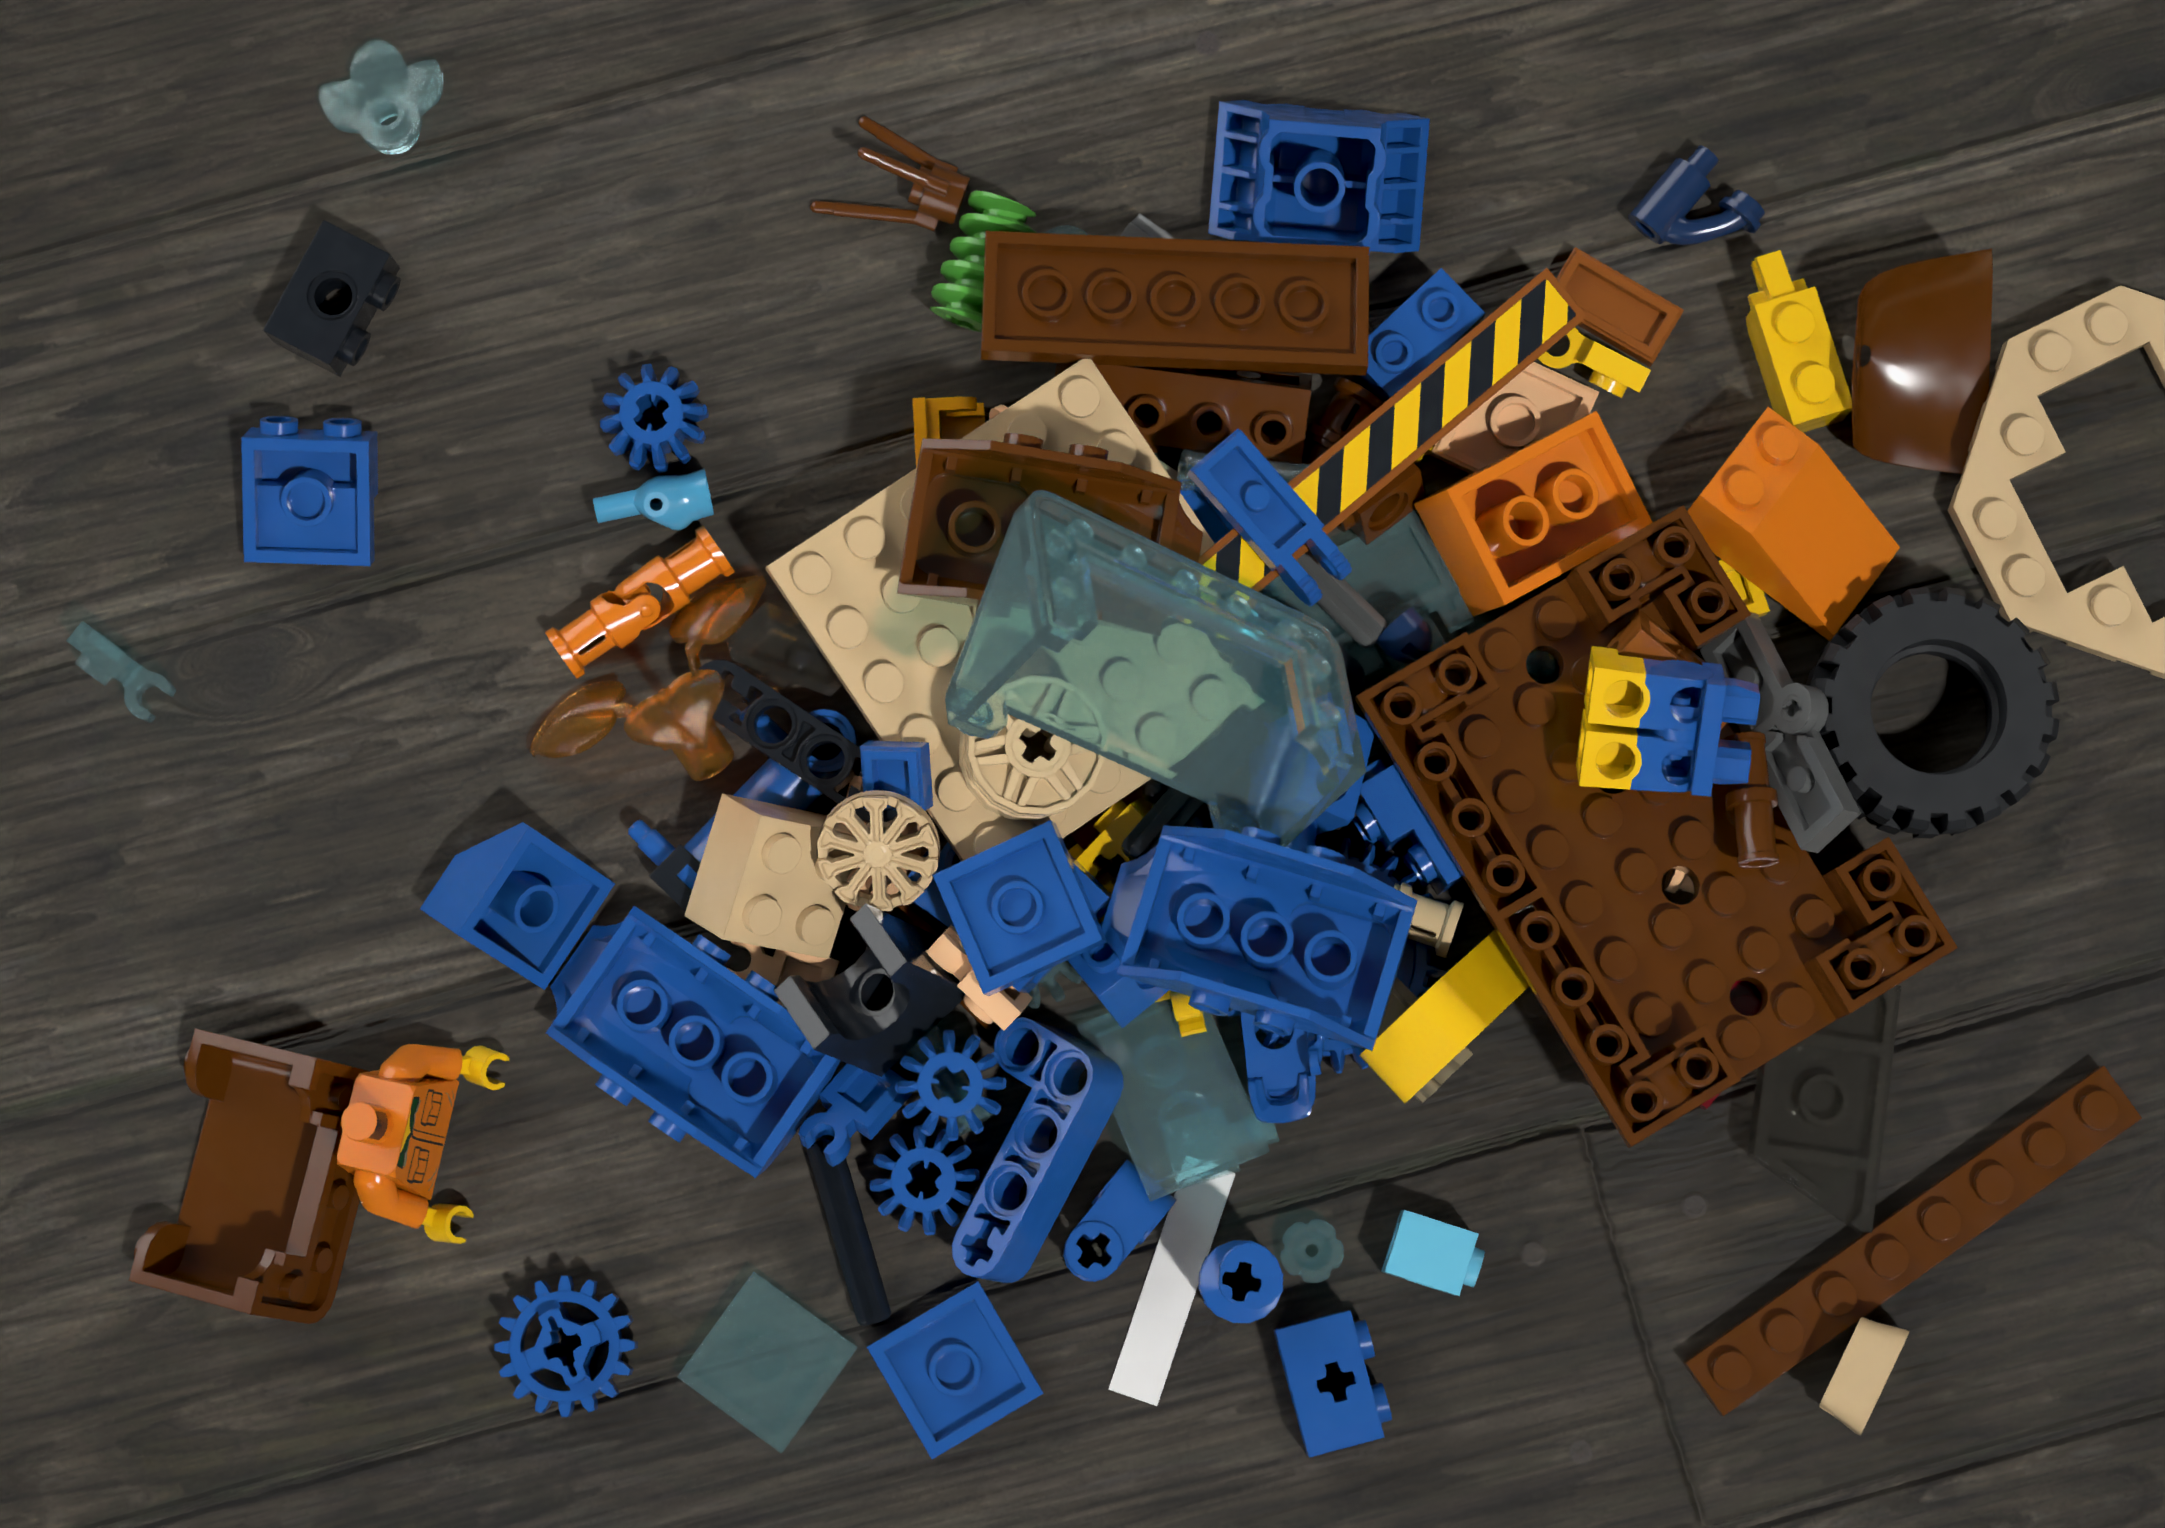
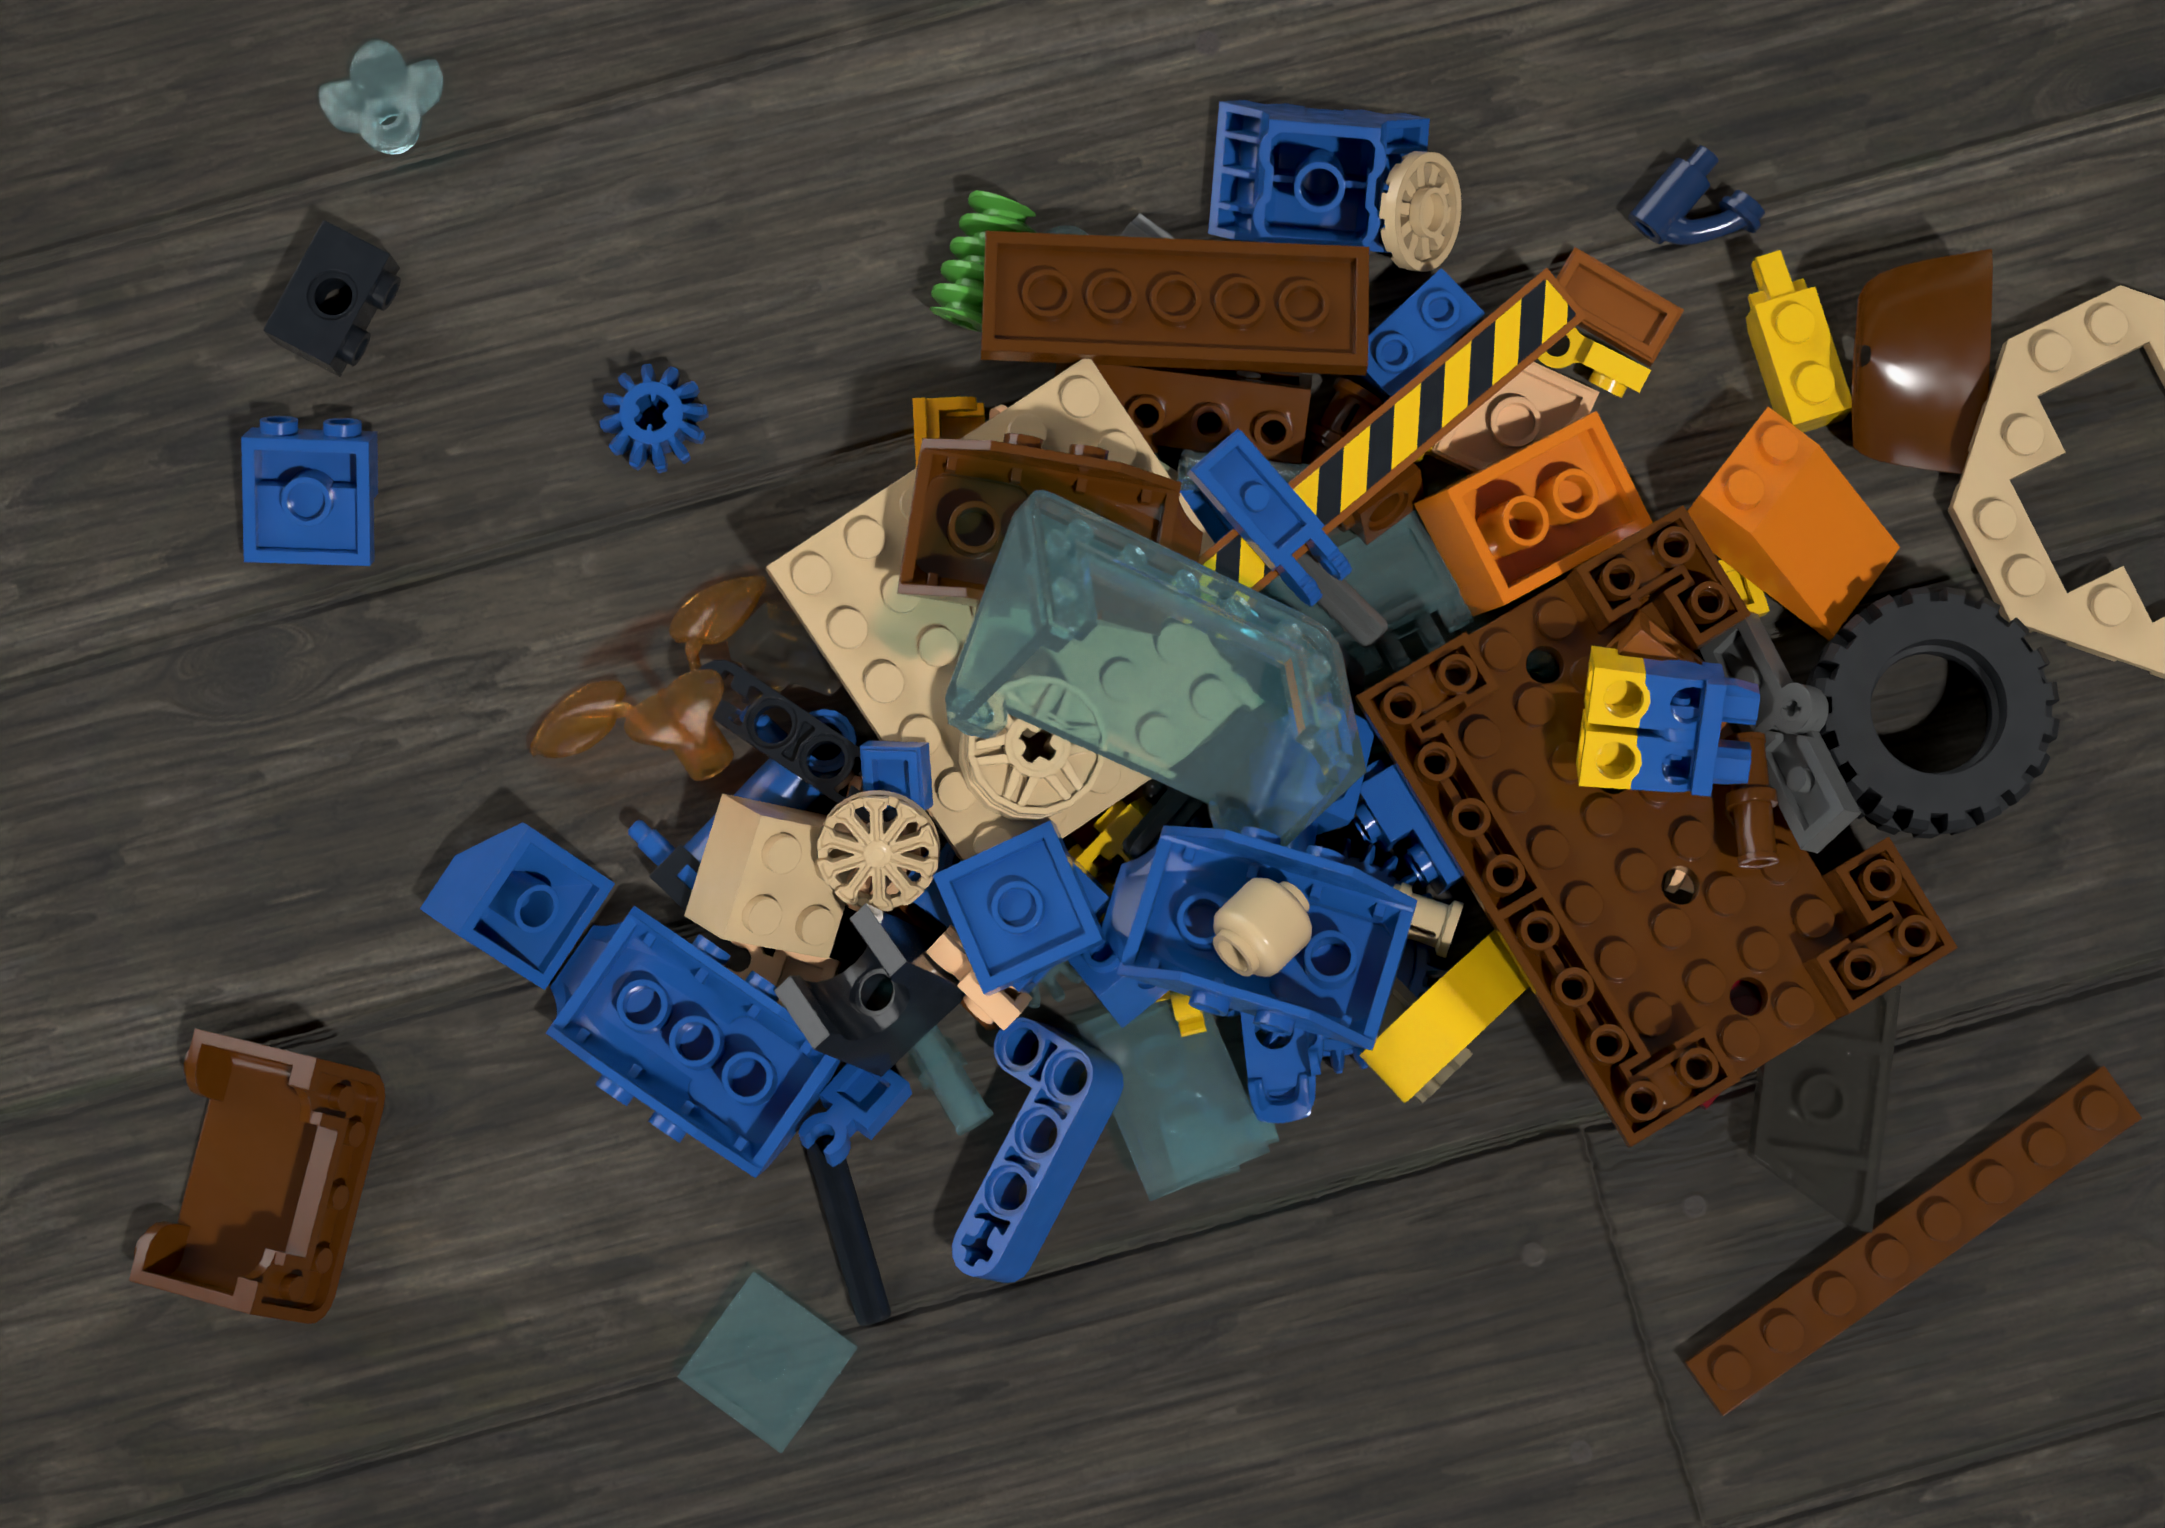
(106, 660): clear light blue plate -> none
(400, 1128): orange torso -> none
(552, 1318): blue gear -> none
(621, 614): orange piece -> none
(678, 503): dark azure piece -> none
(903, 1177): blue gear -> none
(935, 189): reddish brown plant -> none
(955, 1370): blue tile -> none
(956, 1064): blue gear -> none
(1120, 1216): blue piece -> none
(1169, 1290): white sticker -> none
(1253, 1304): blue piece -> none
(1262, 927): none -> tan head
(1299, 1263): clear light blue plate -> none
(1322, 1421): blue brick -> none
(1406, 636): dark blue hinge -> none
(1421, 211): none -> tan wheel
(1433, 1253): medium azure brick -> none
(1863, 1373): tan piece -> none

